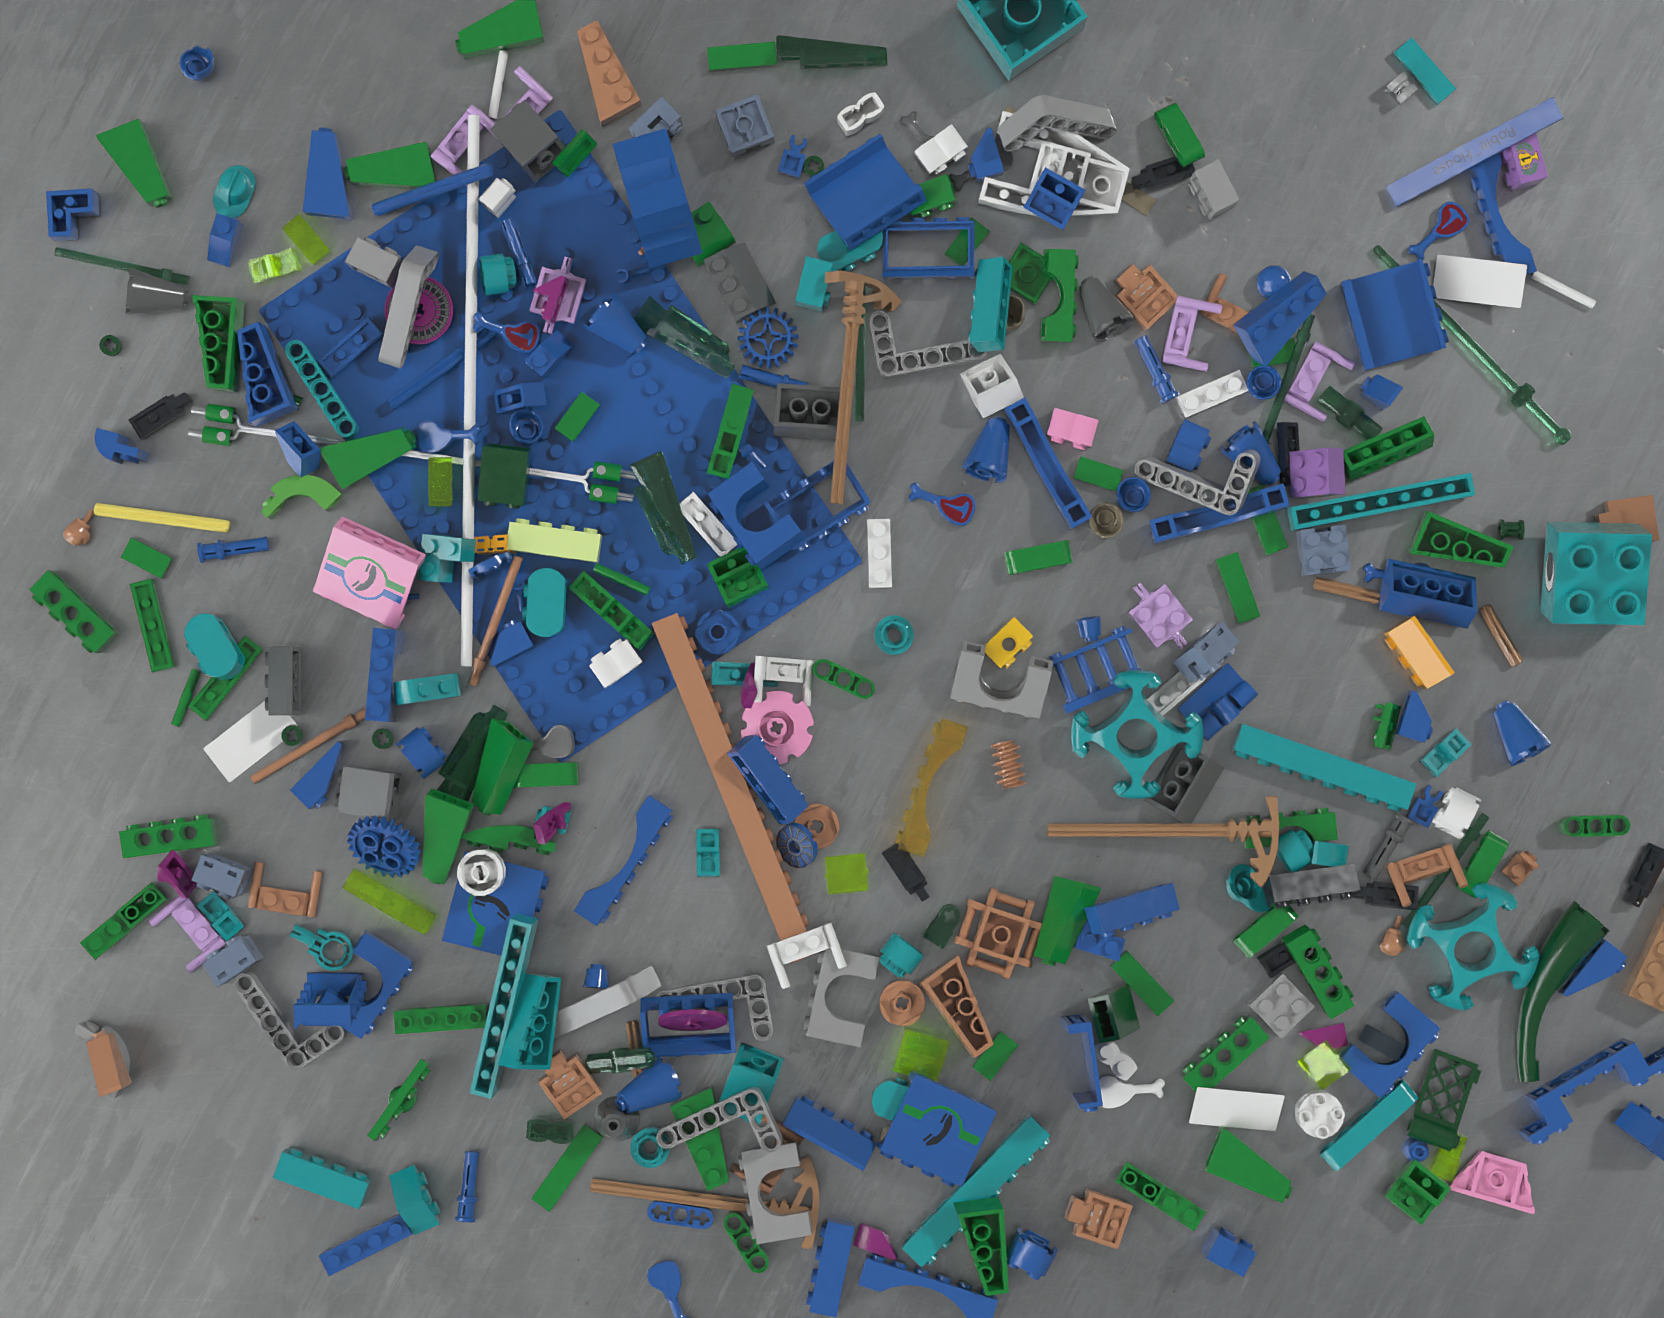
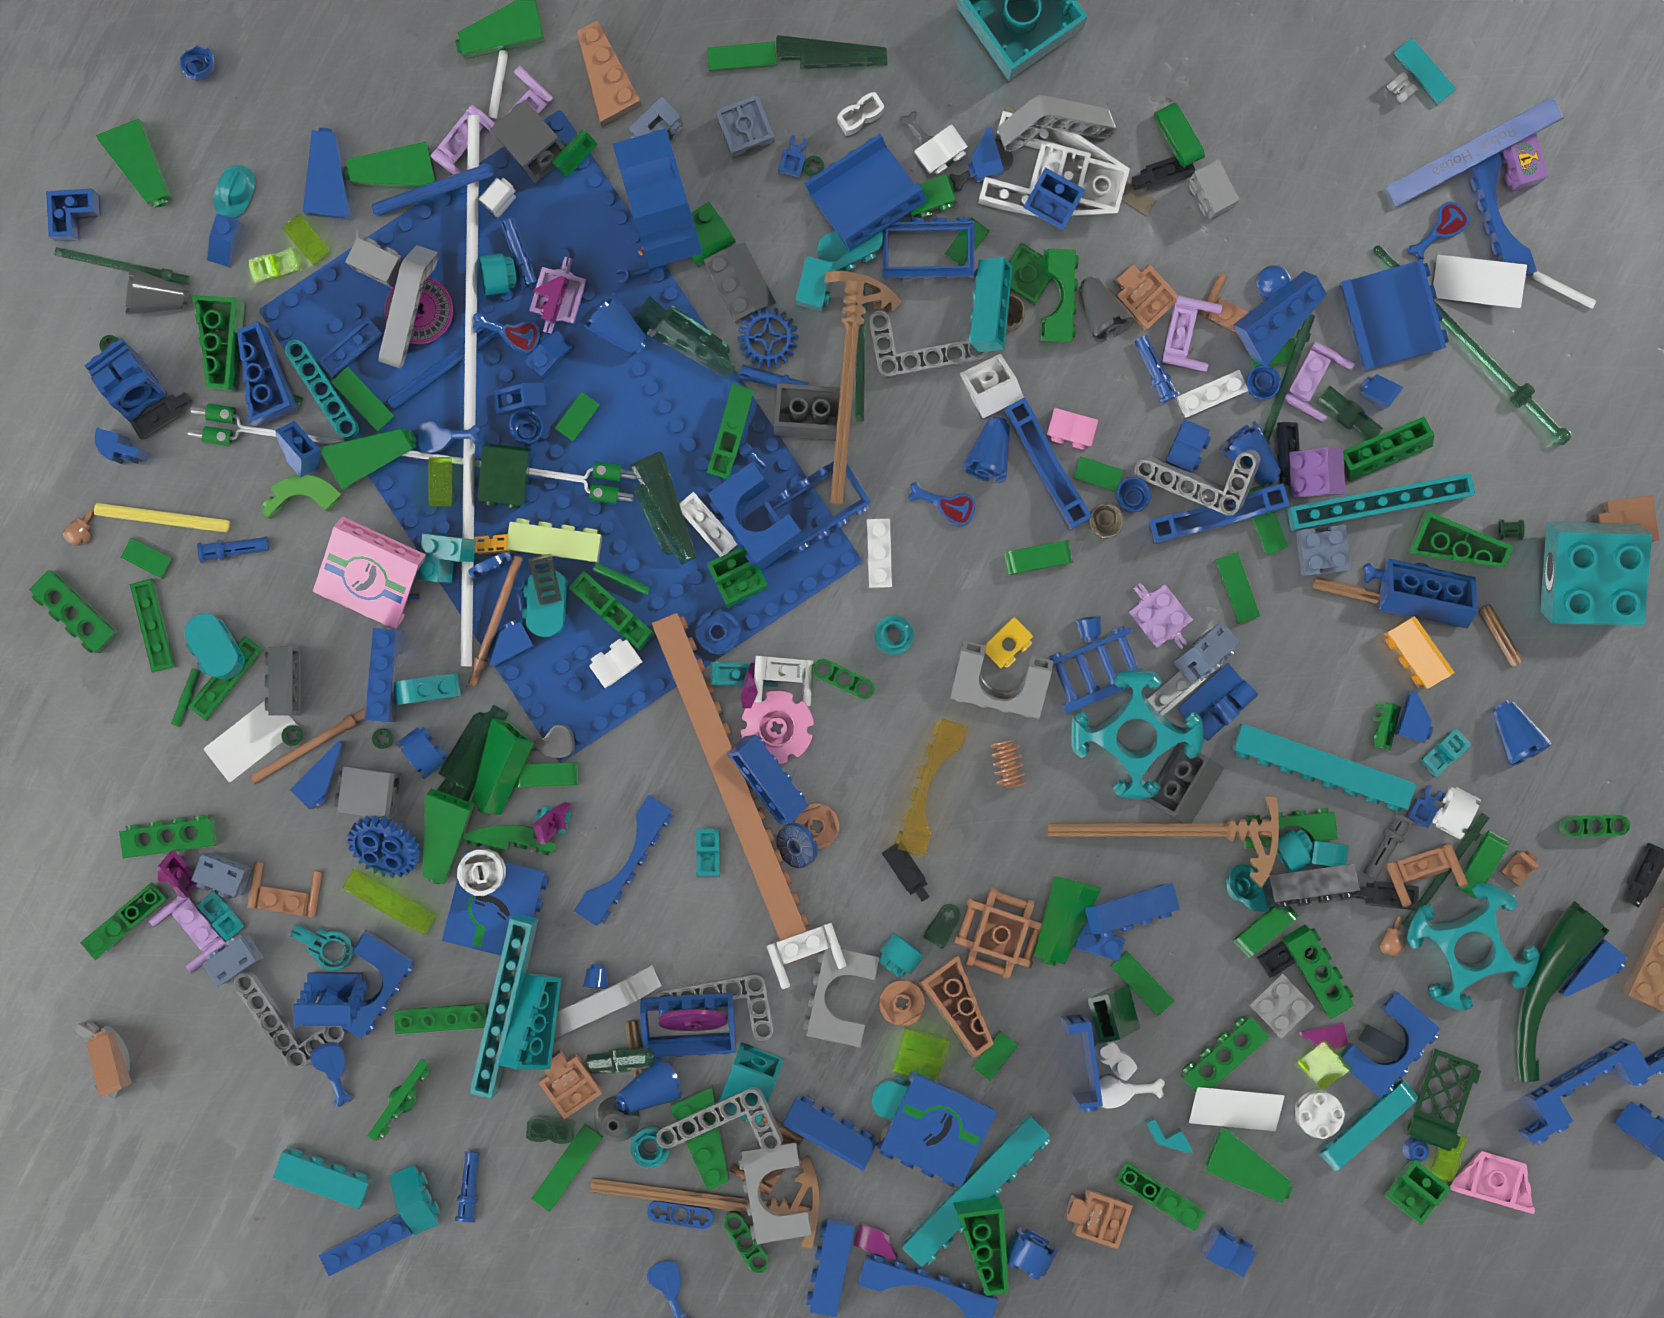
(125, 379): none -> blue piece
(331, 1060): none -> blue piece
(363, 399): none -> green tile
(537, 581): none -> clear smoke slope
(846, 873): clear neon green piece -> none
(1172, 1140): none -> teal slope

